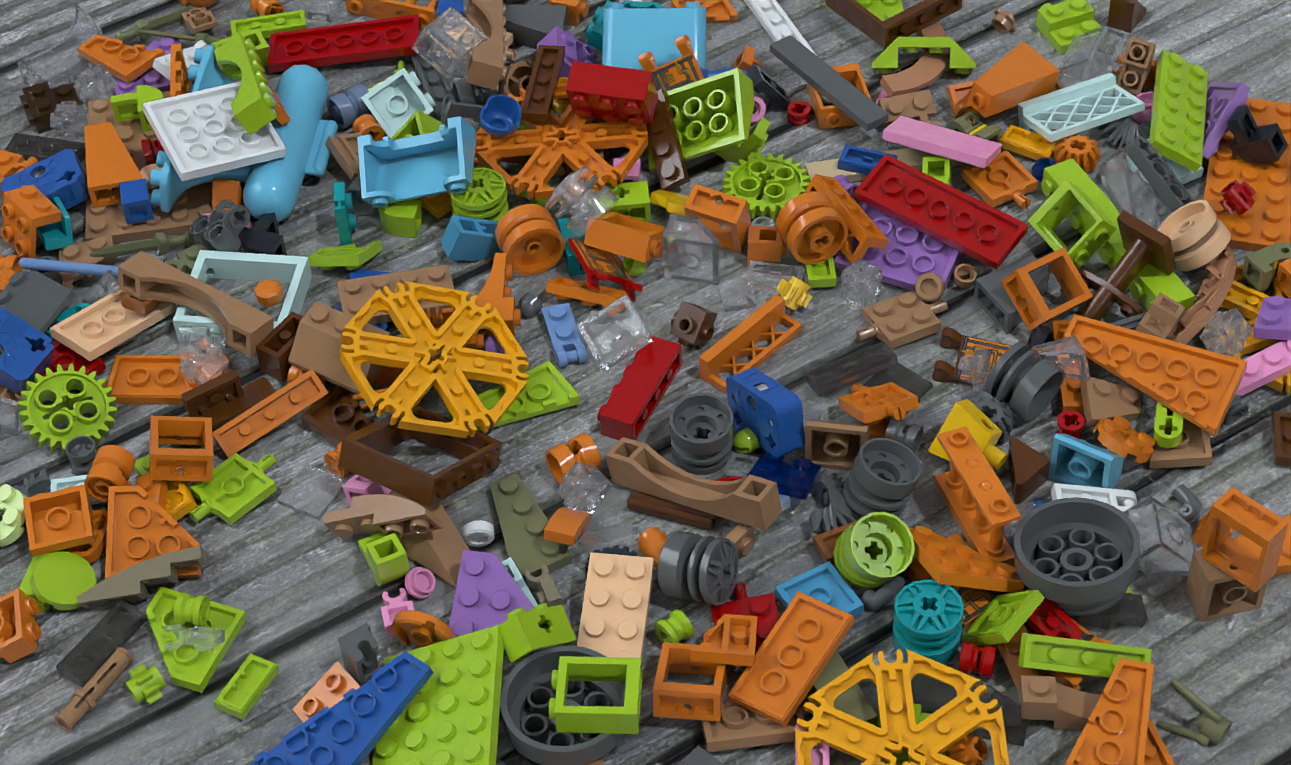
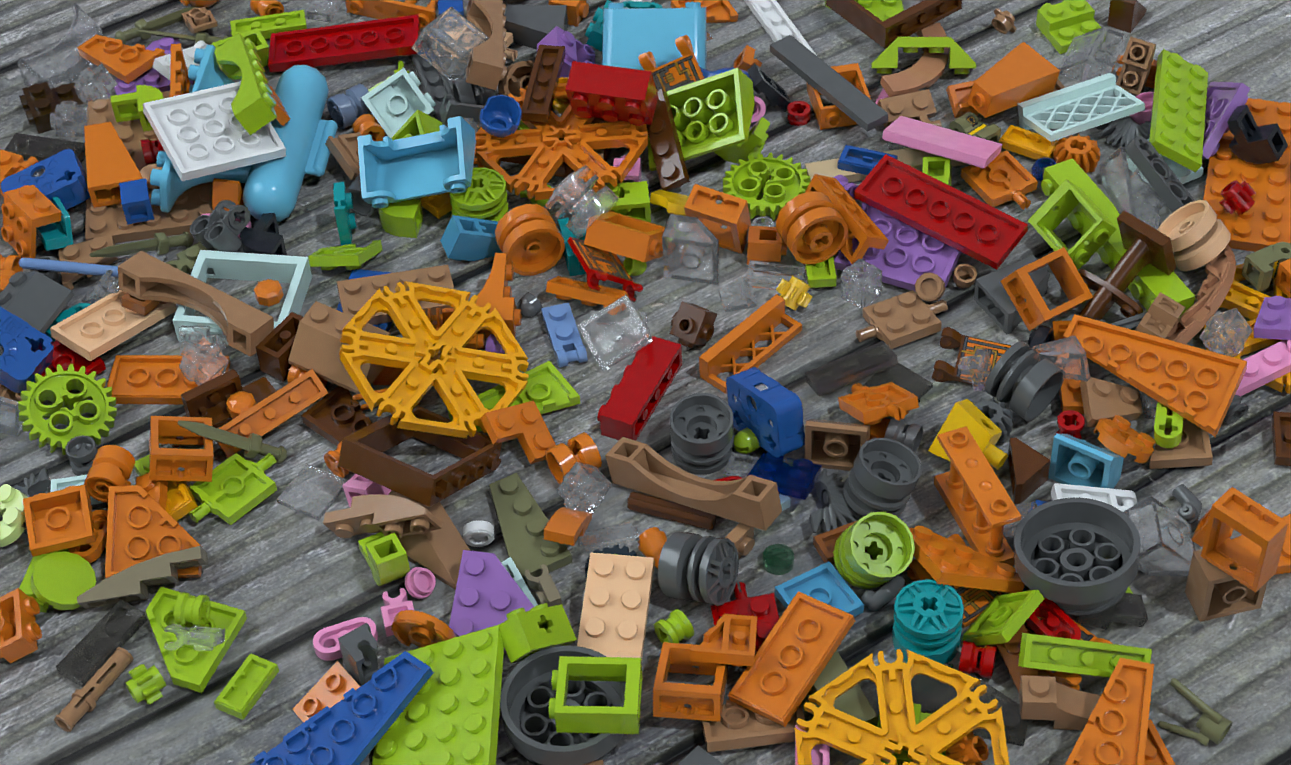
(239, 403): none -> orange tile
(252, 445): none -> olive sword
(329, 637): none -> bright pink plate
(520, 422): none -> orange plate
(778, 559): none -> clear green tile

